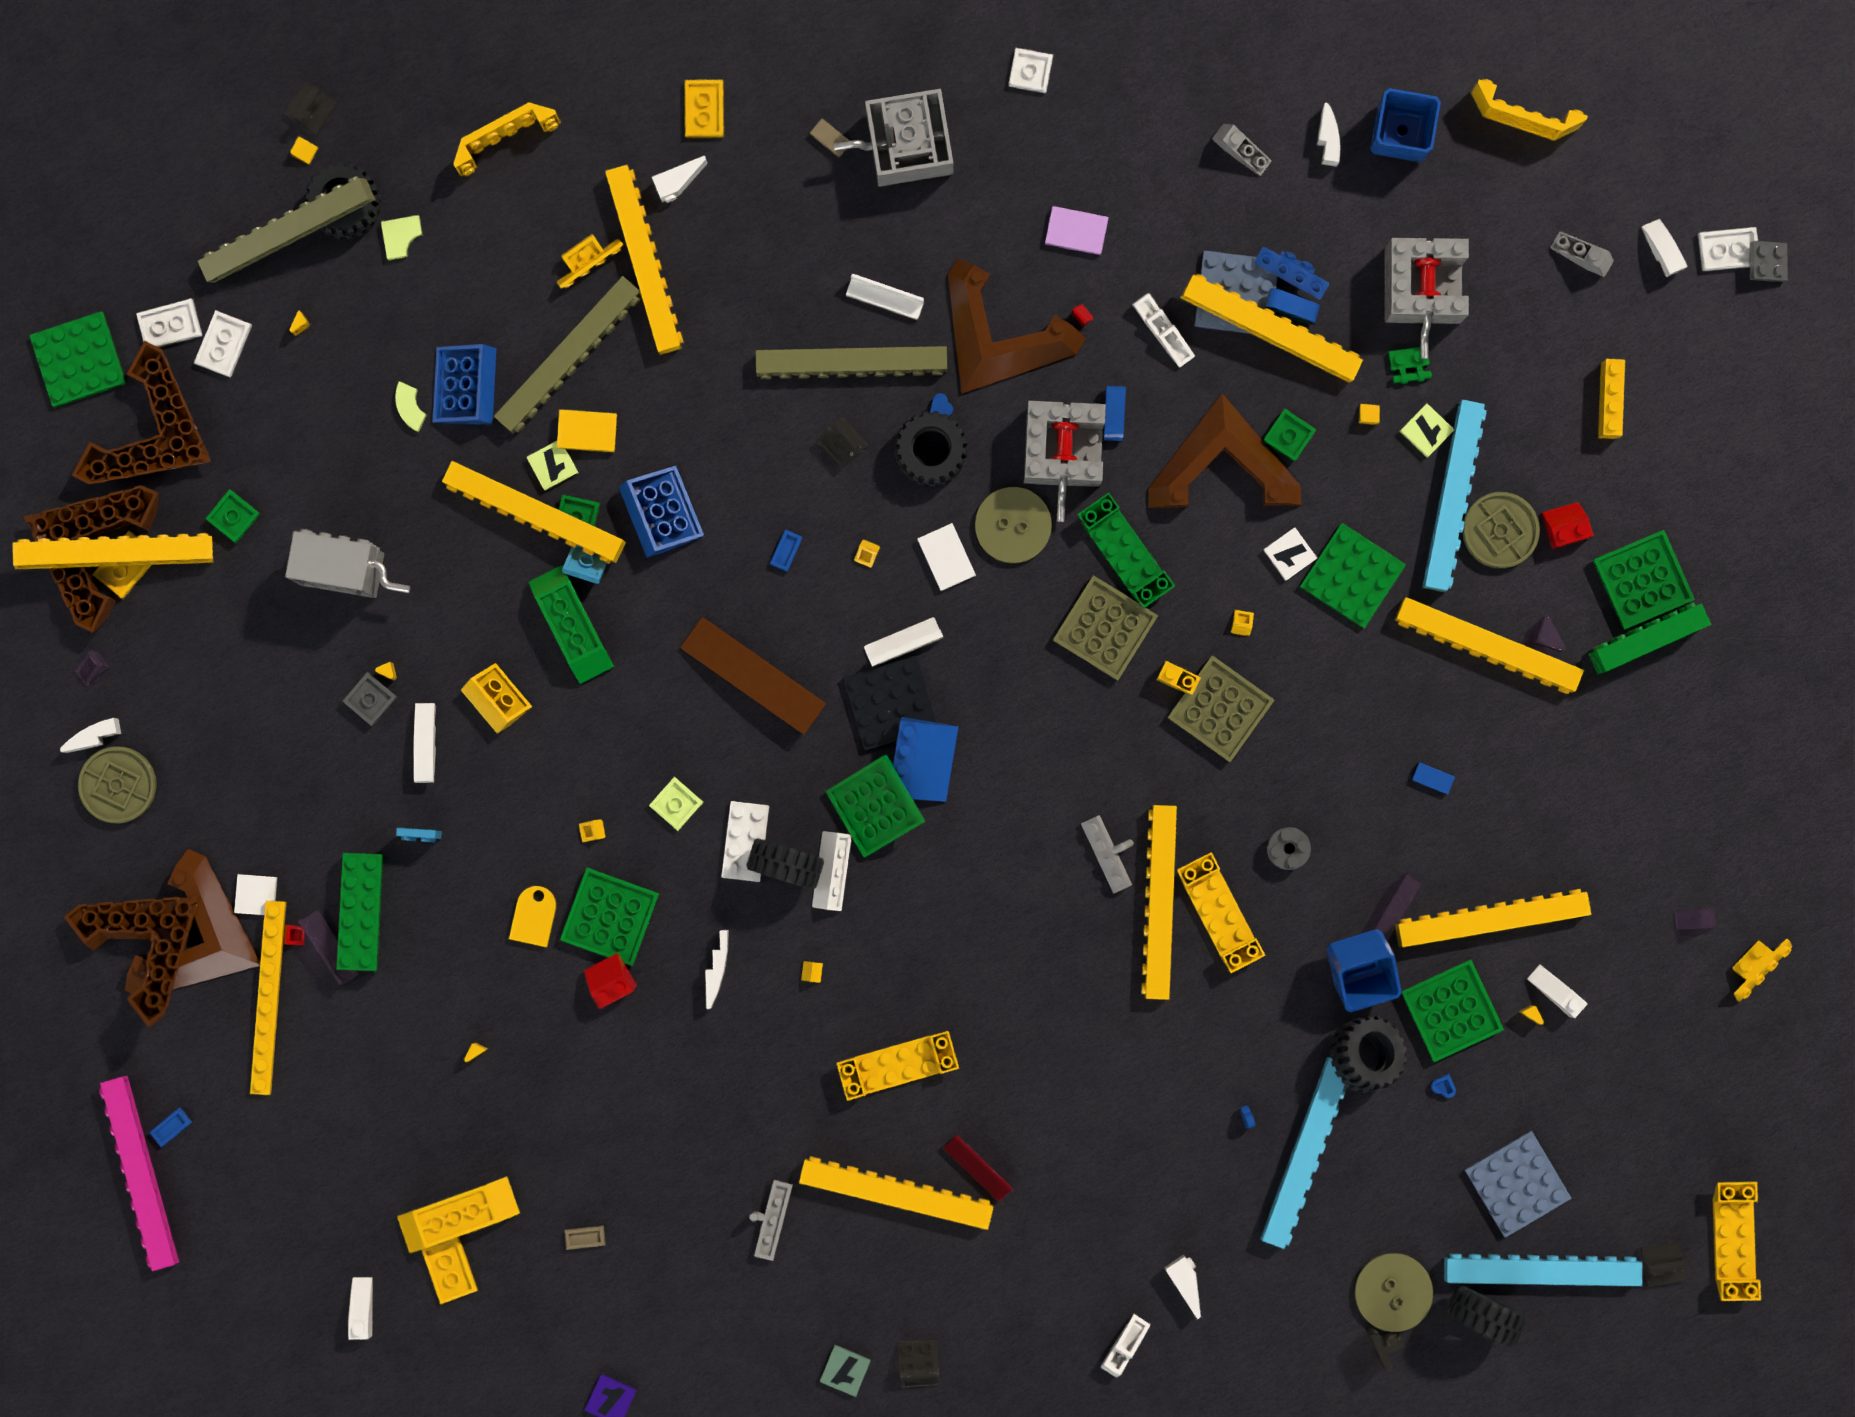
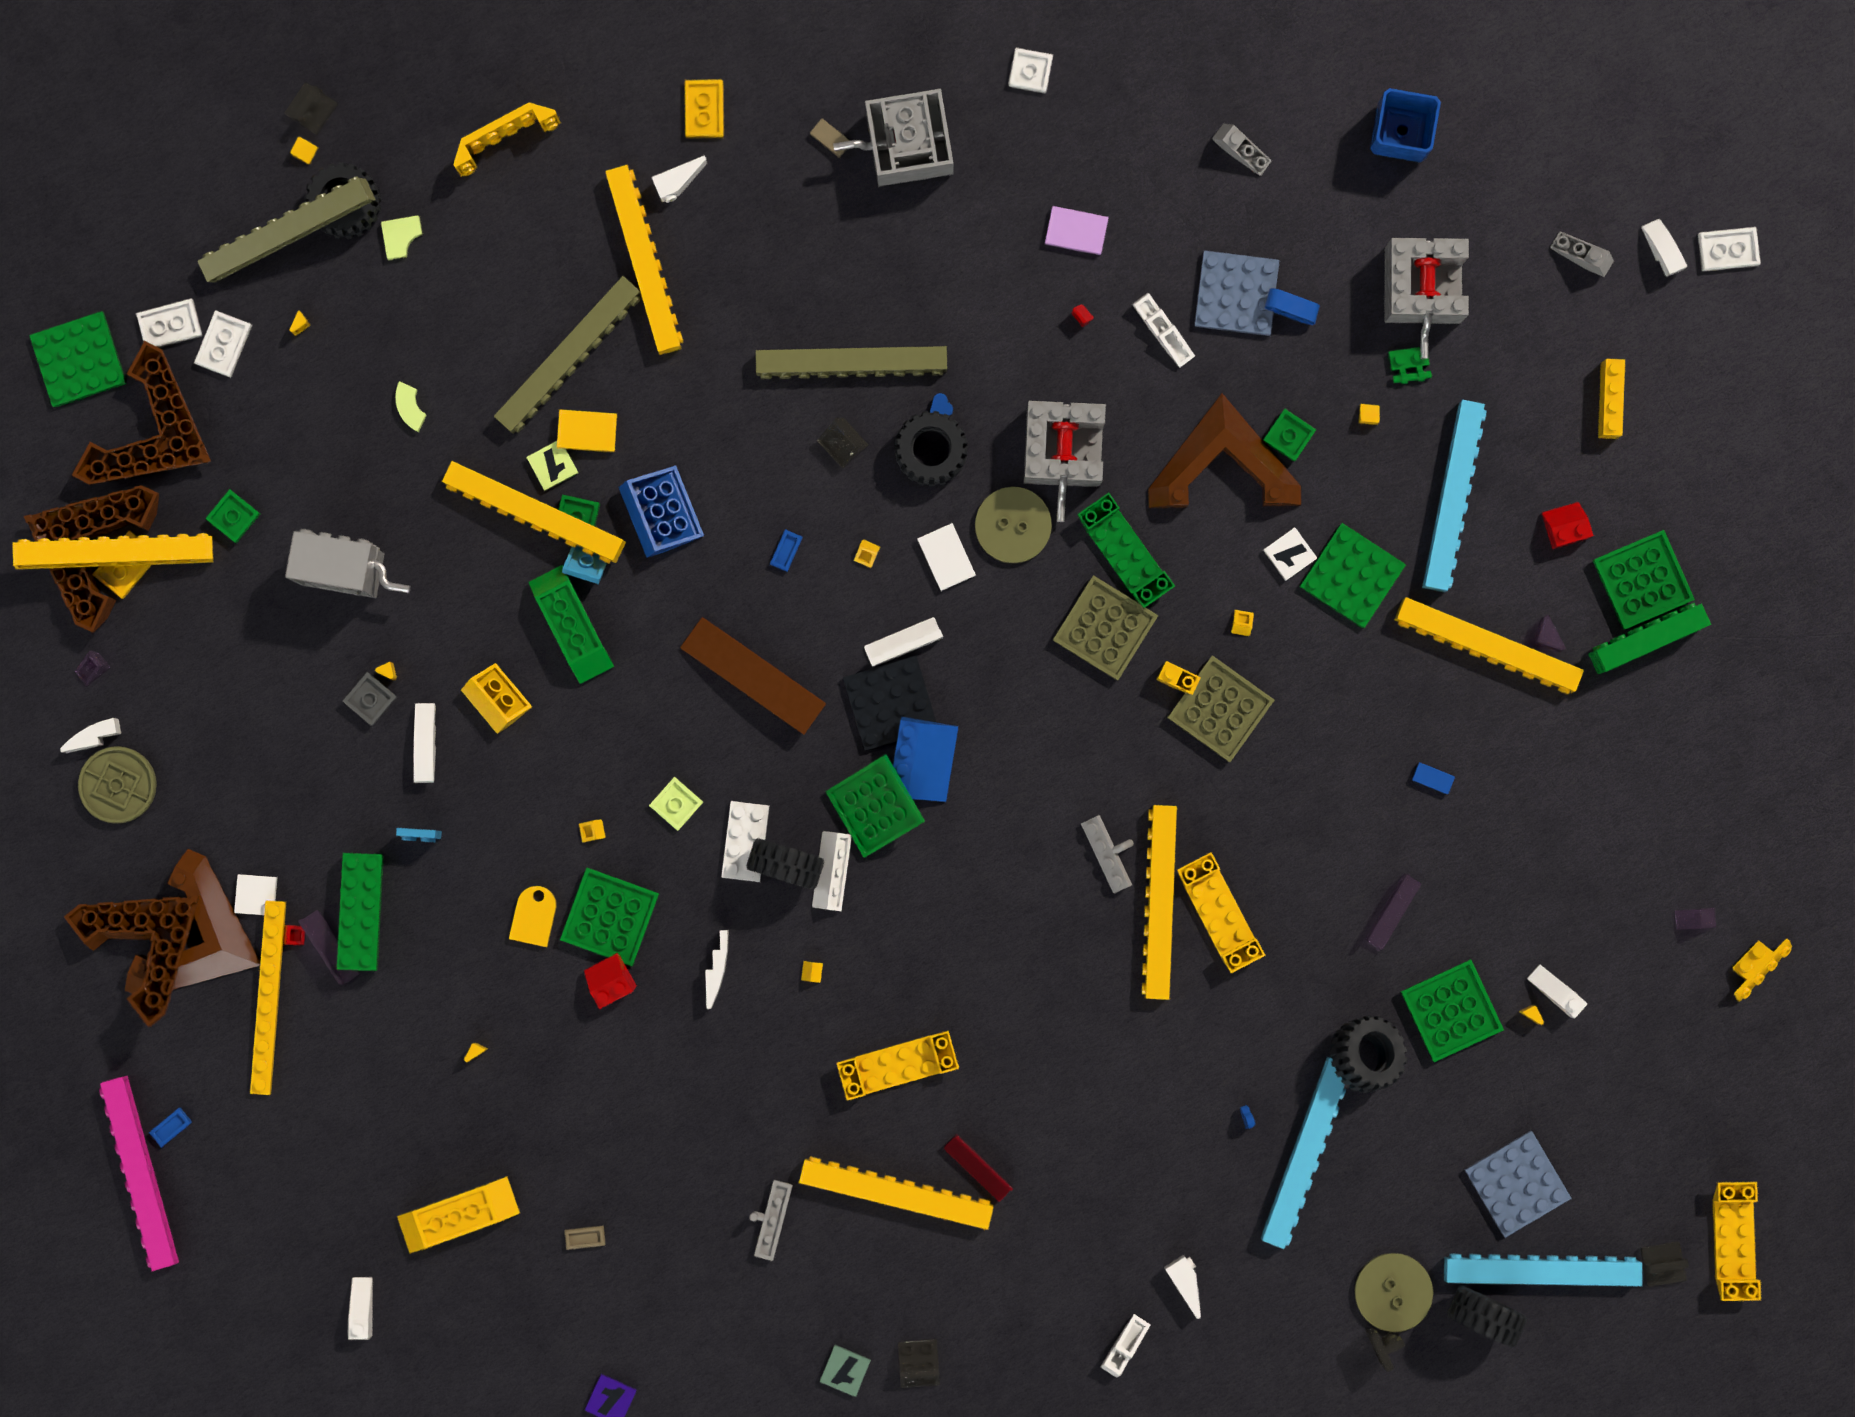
(449, 1270): yellow tile -> none
(464, 384): blue slope -> none
(585, 256): yellow bracket -> none
(885, 297): white panel -> none
(986, 361): reddish brown wedge -> none
(1114, 413): blue beam -> none
(1271, 328): yellow brick -> none
(1293, 271): blue bracket -> none
(1301, 846): dark grey wheel -> none
(1329, 137): white slope -> none
(1364, 970): blue plate -> none
(1427, 430): yellowish green tile -> none
(1444, 1086): blue tile -> none
(1492, 919): yellow brick -> none
(1501, 530): olive plate -> none
(1521, 119): yellow slope -> none
(1768, 261): dark grey plate -> none

